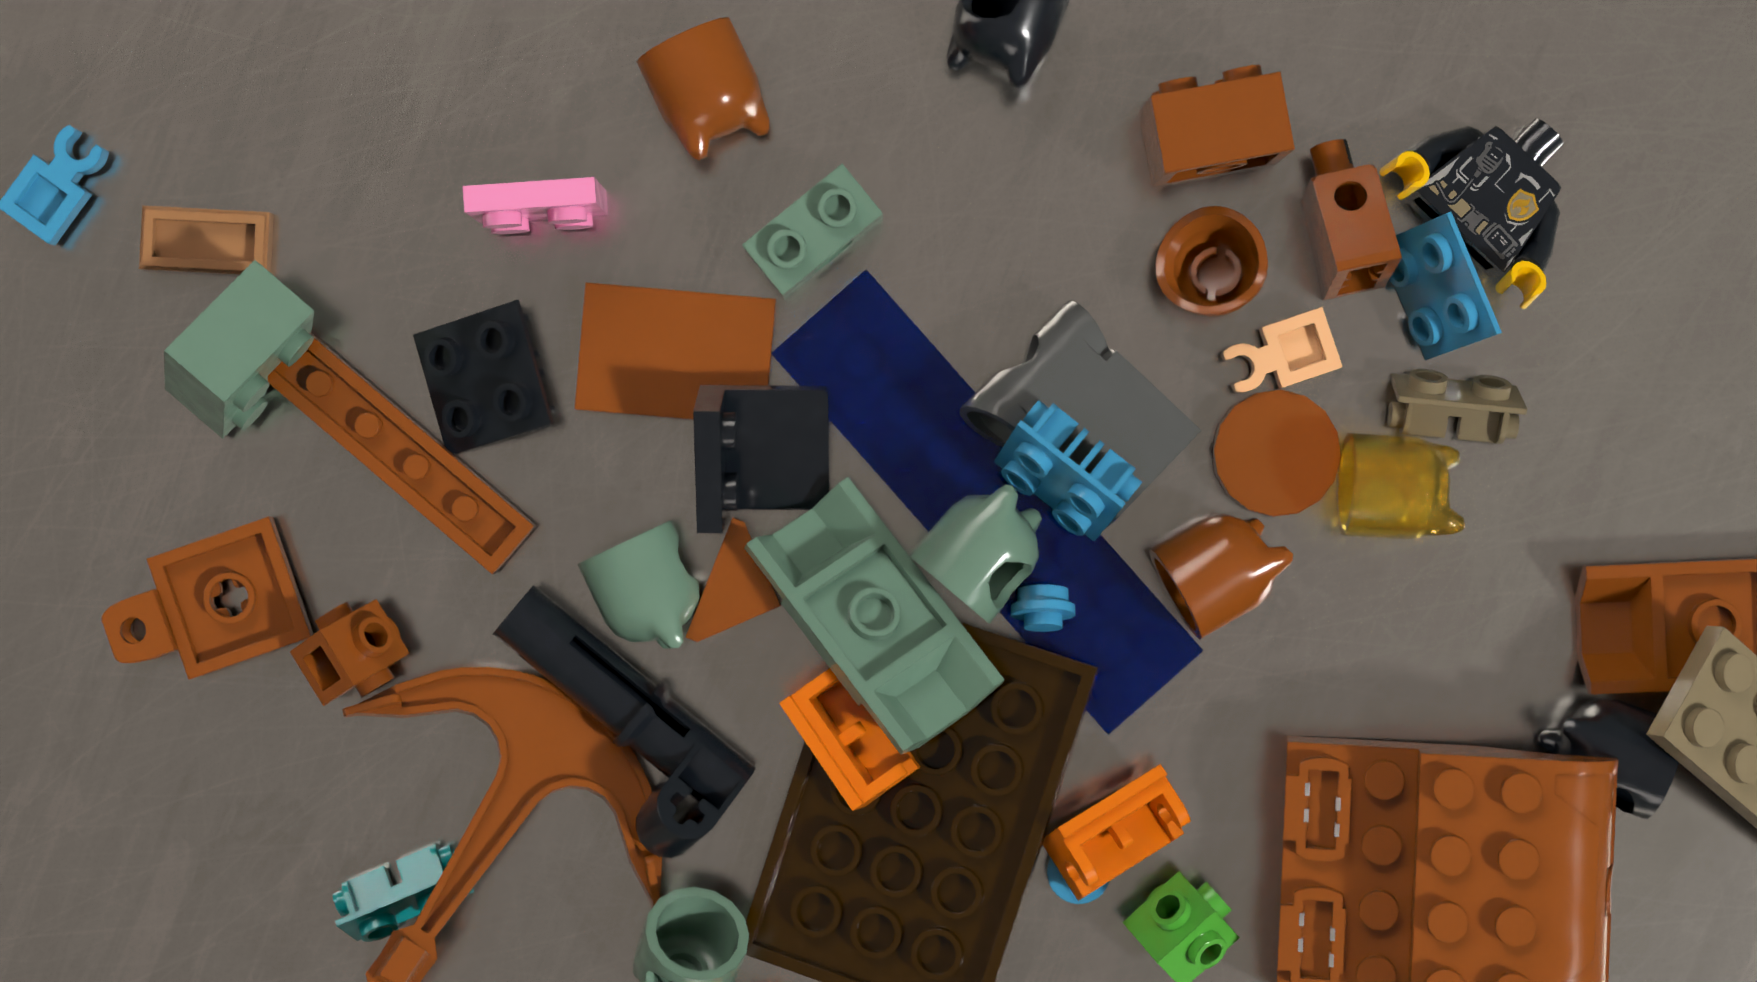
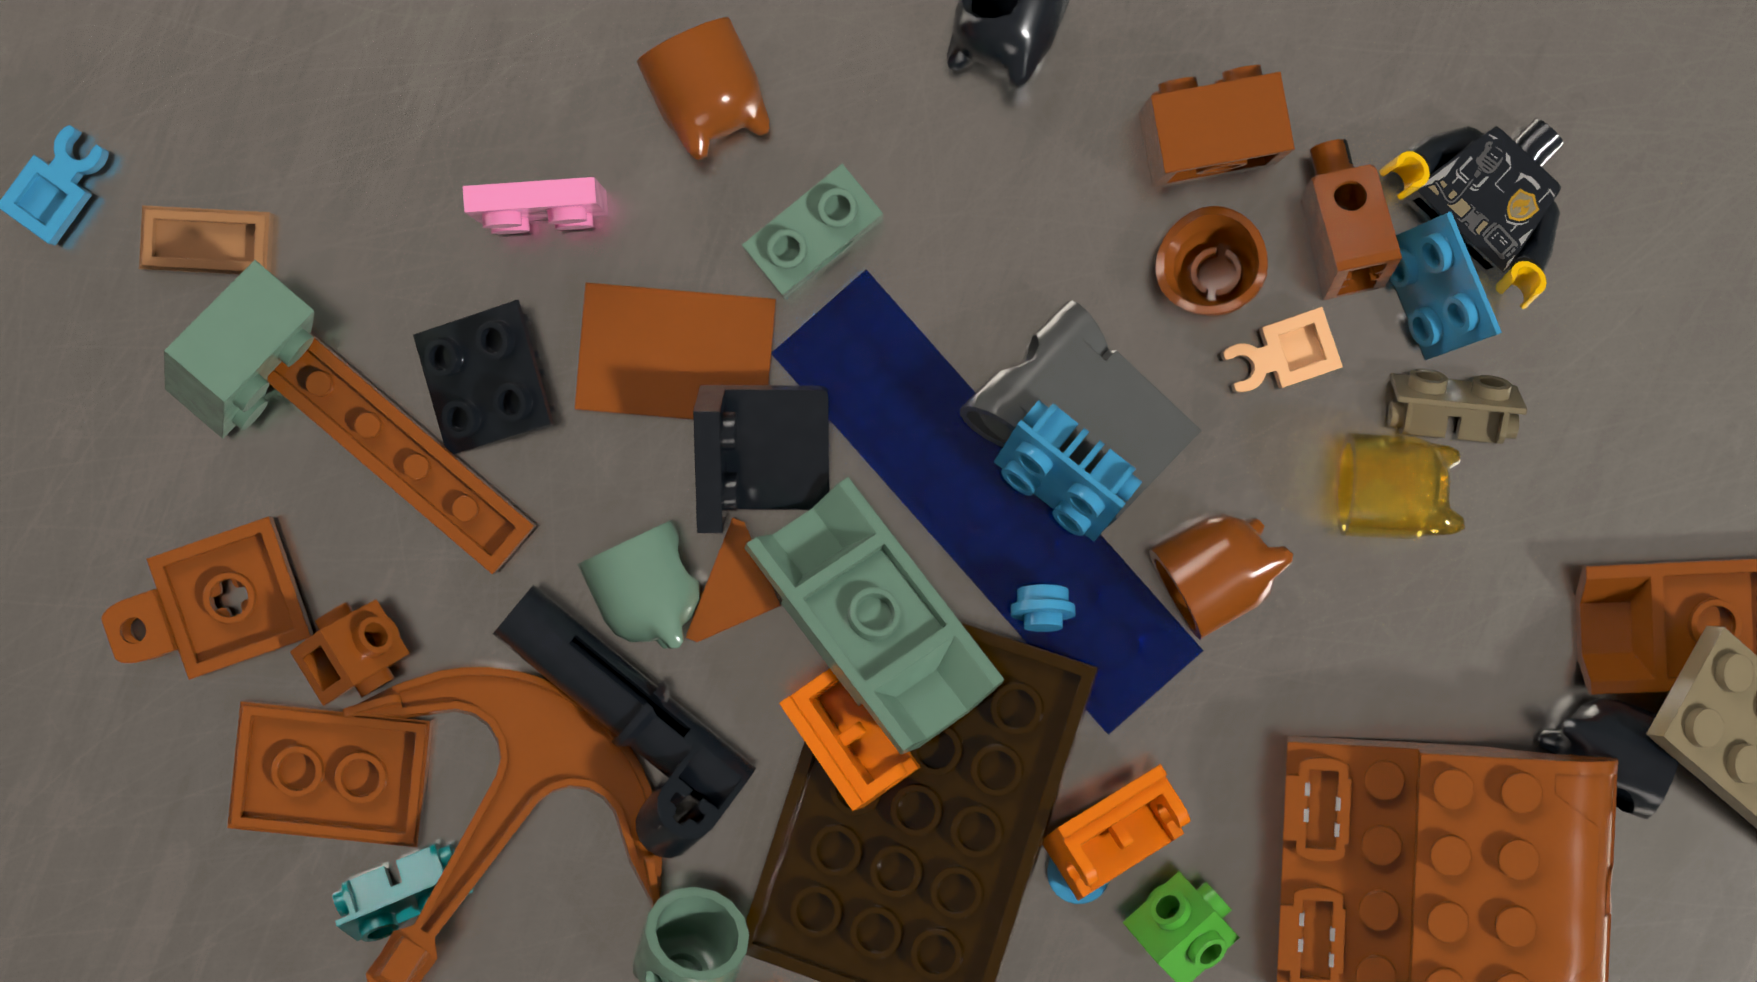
(330, 774): none -> dark orange tile
(982, 549): sand green piece -> none
(1276, 453): dark orange tile -> none

